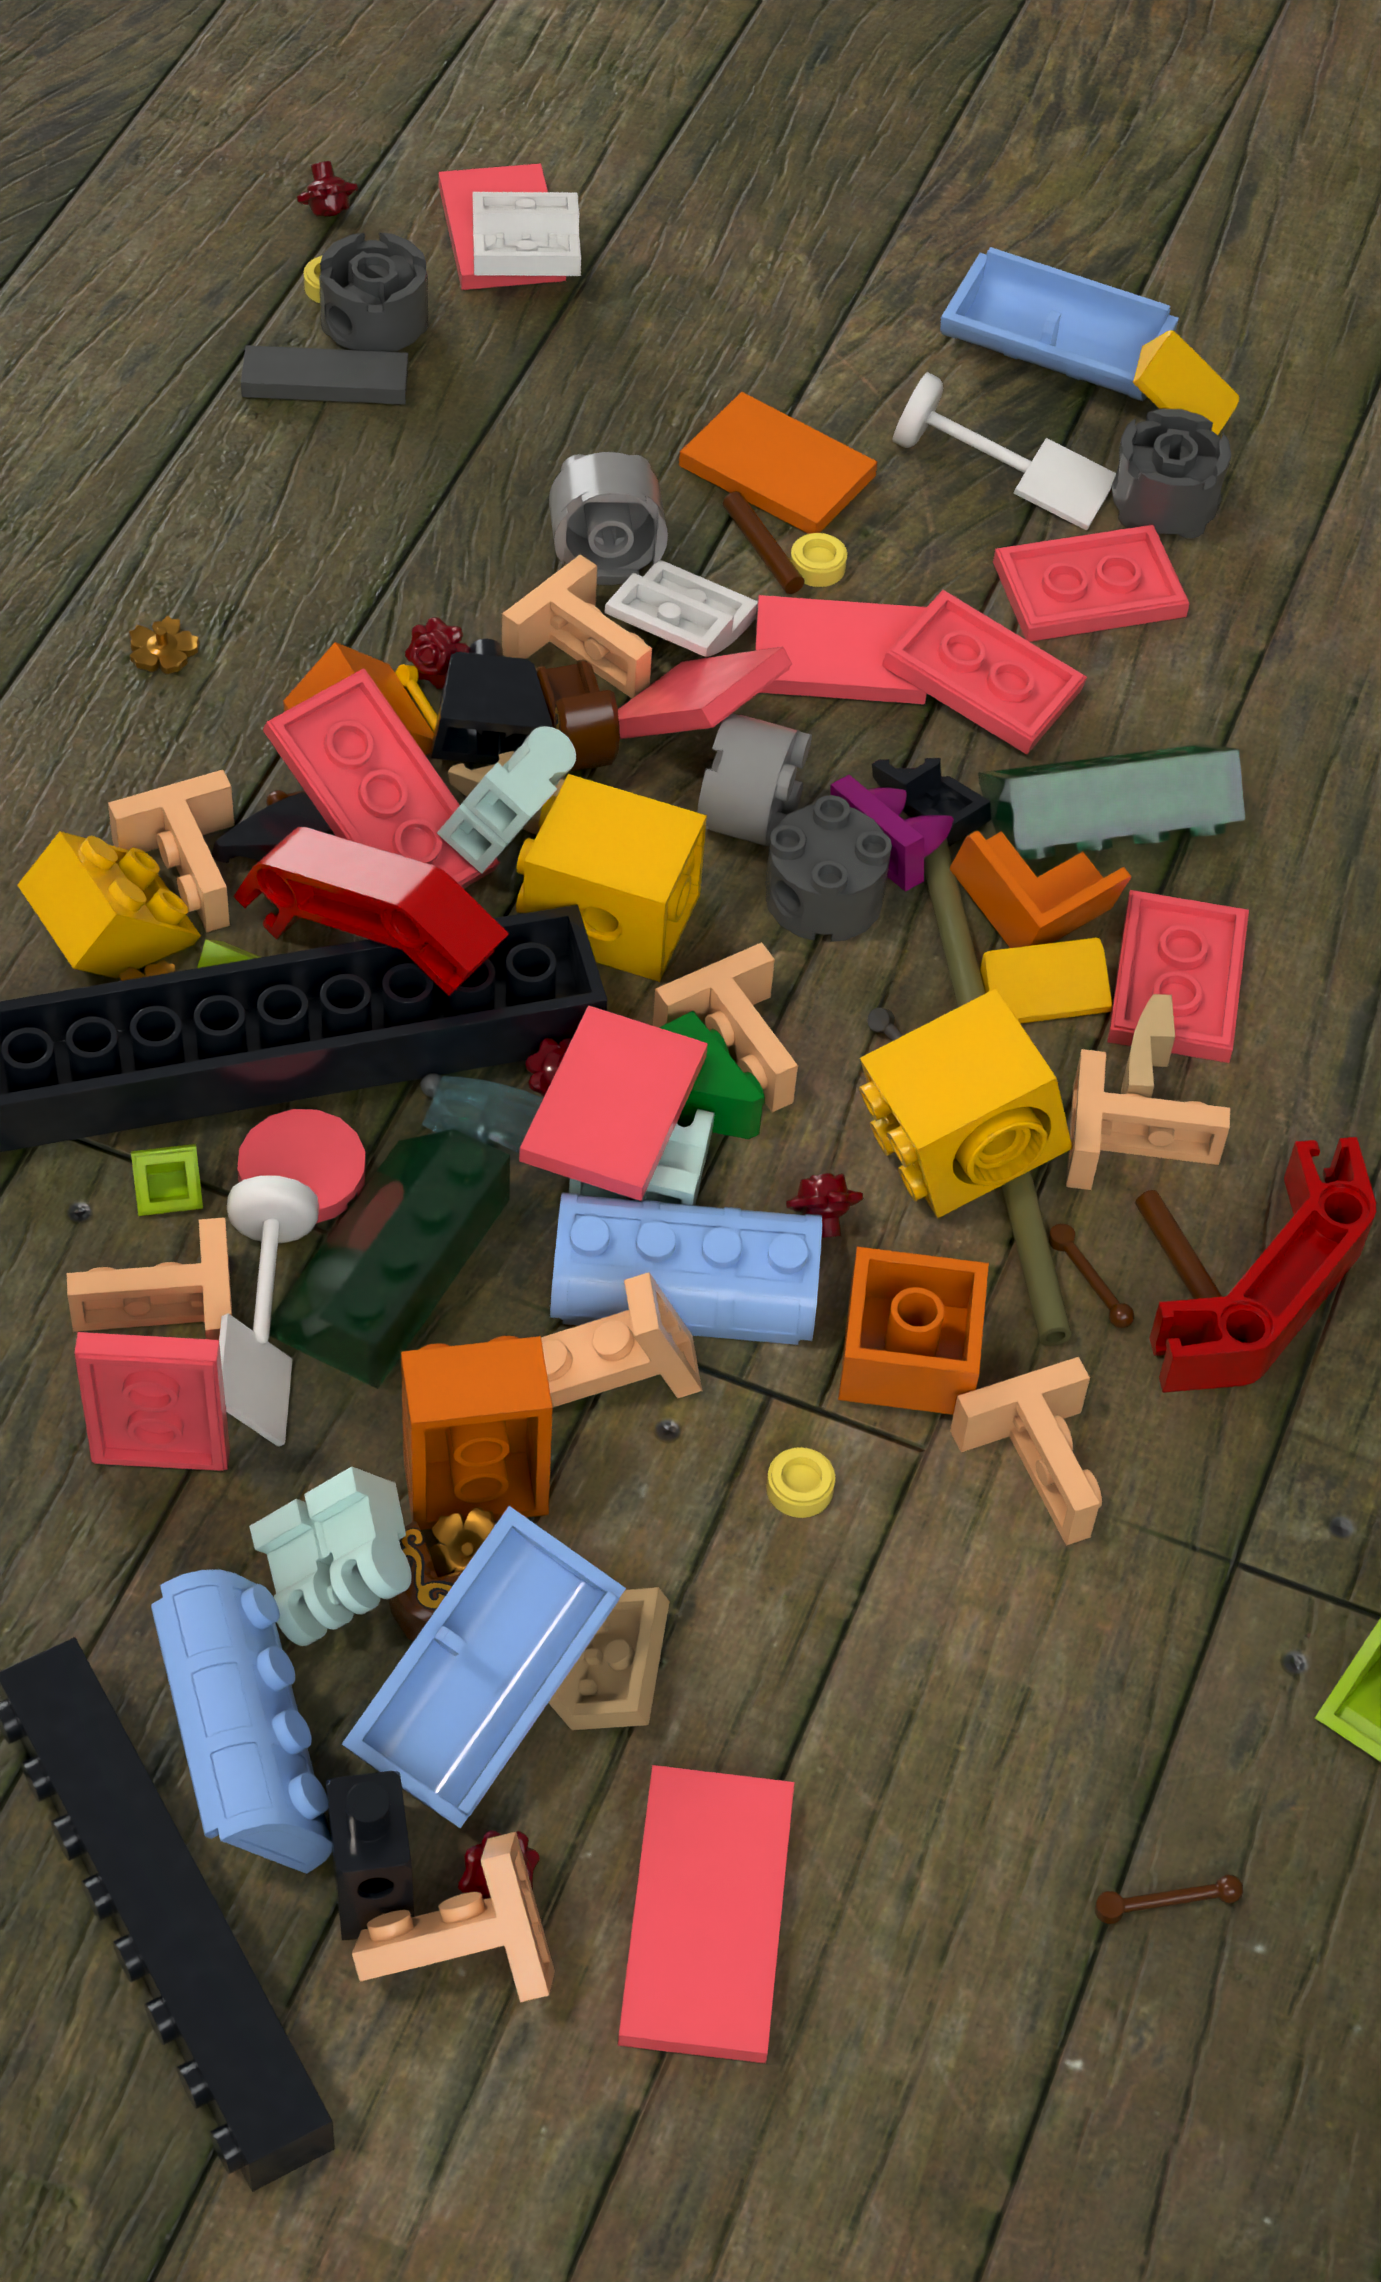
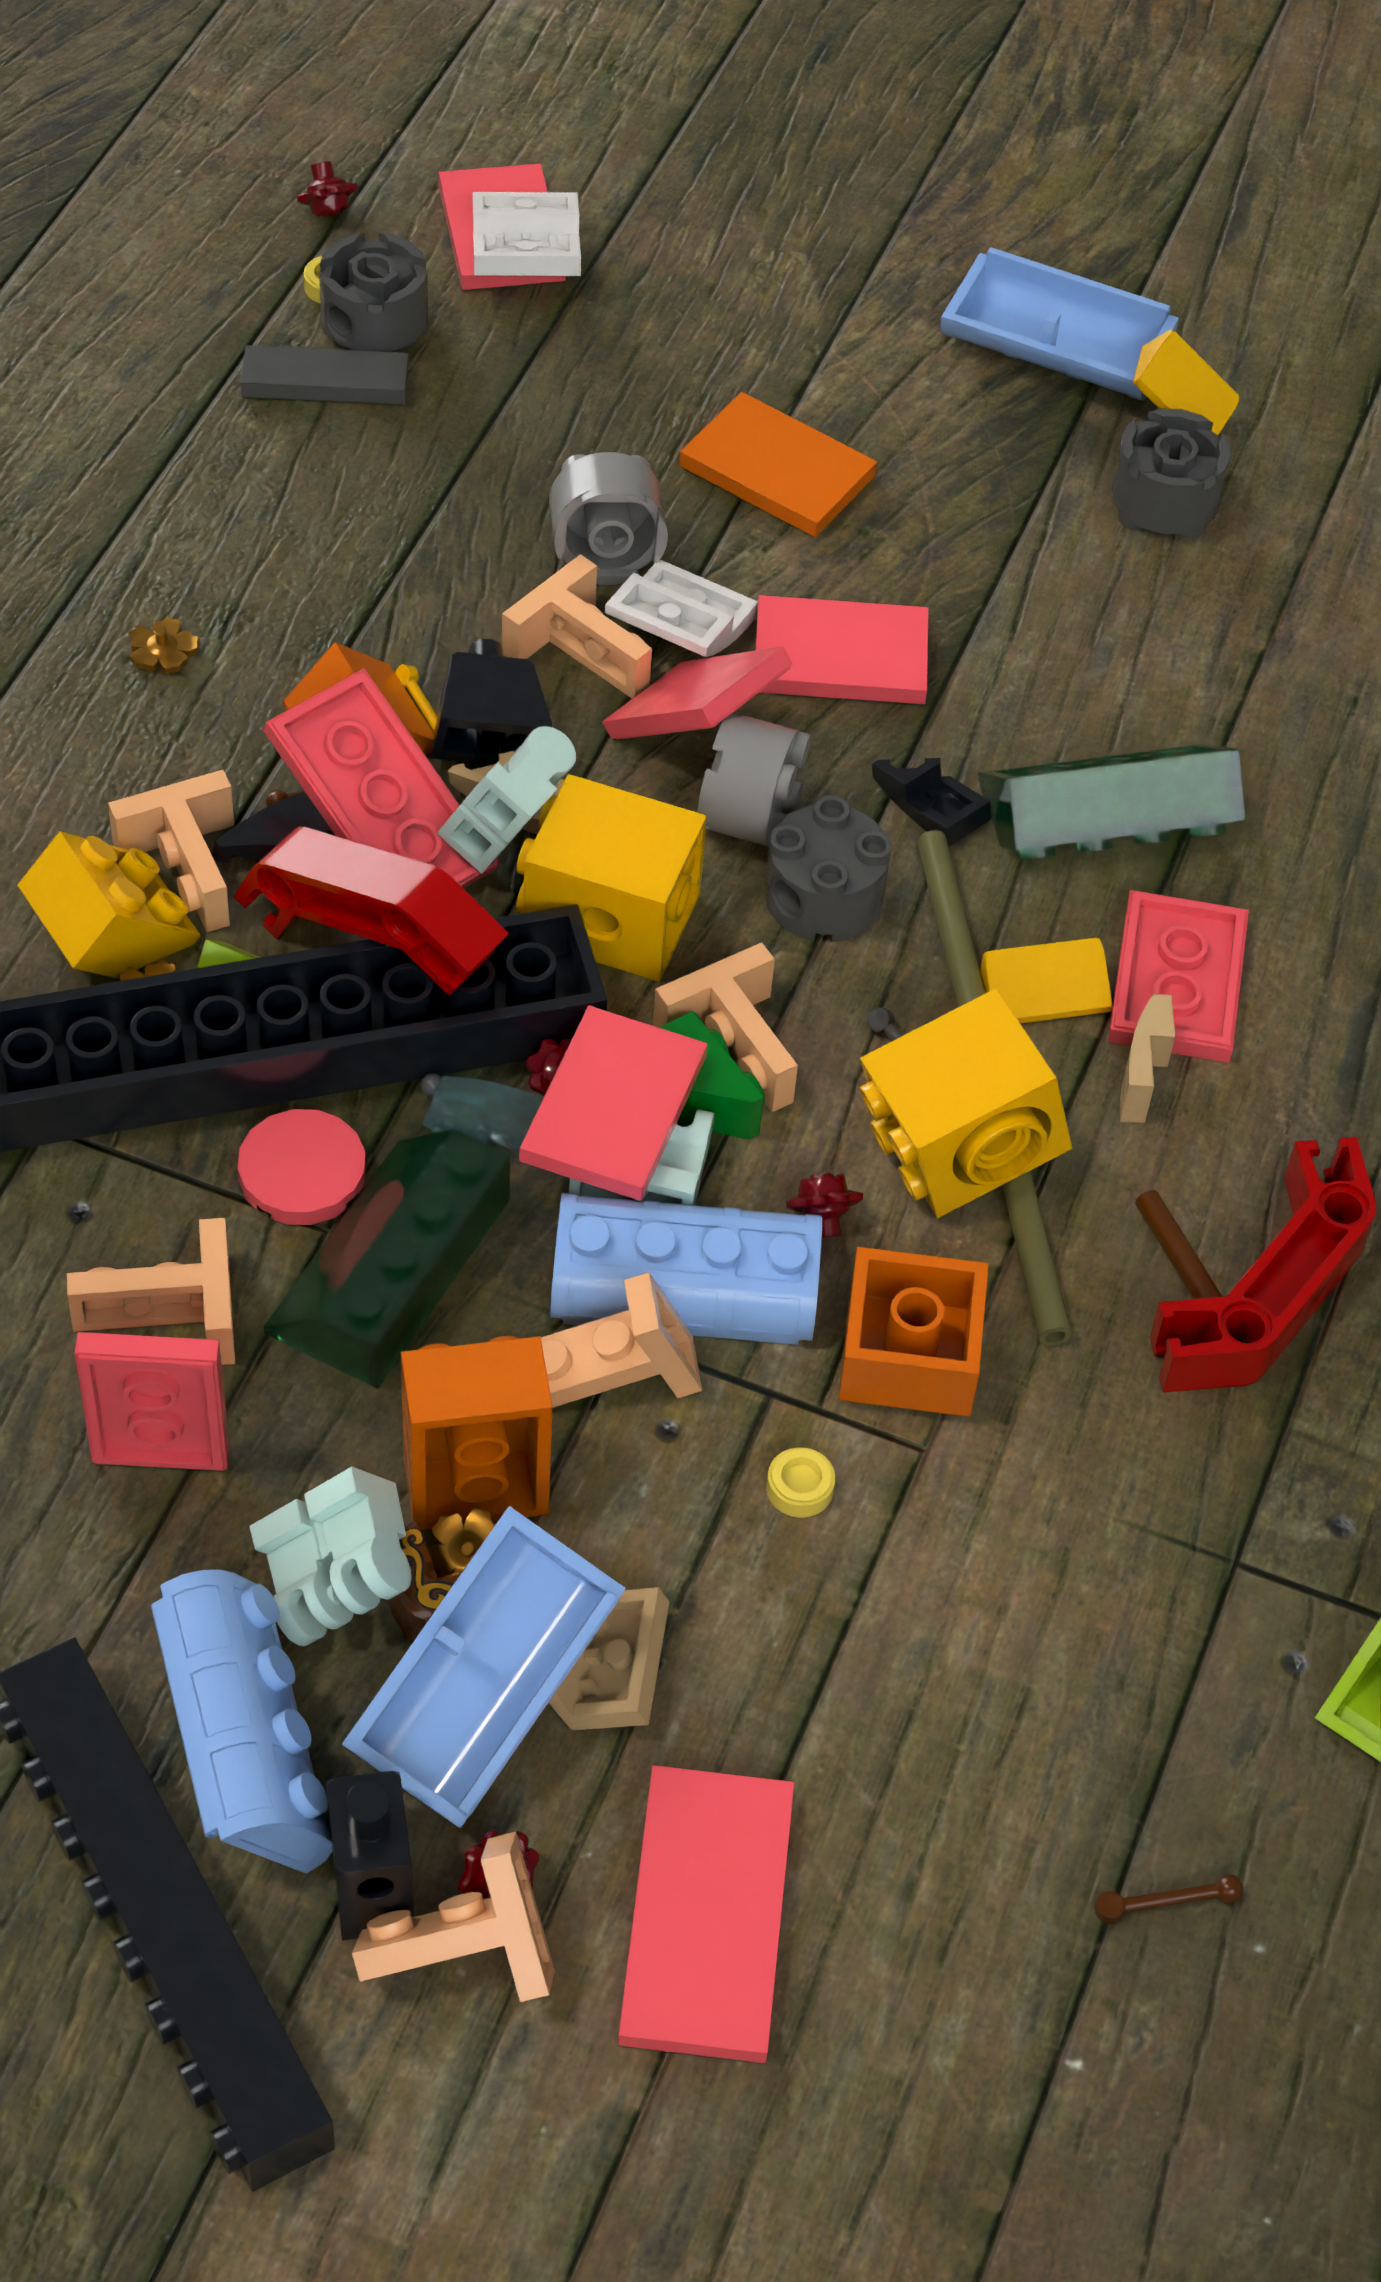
(167, 1179): lime slope -> none
(252, 1368): white piece -> none
(432, 649): dark red plant -> none
(582, 713): reddish brown animal -> none
(763, 542): reddish brown piece -> none
(819, 559): light yellow tile -> none
(910, 838): magenta tile -> none
(984, 671): coral tile -> none
(1029, 907): orange panel -> none
(1033, 1416): light nougat bracket -> none
(1052, 480): white piece -> none
(1062, 1239): reddish brown hinge -> none
(1090, 583): coral tile -> none
(1136, 1125): light nougat bracket -> none

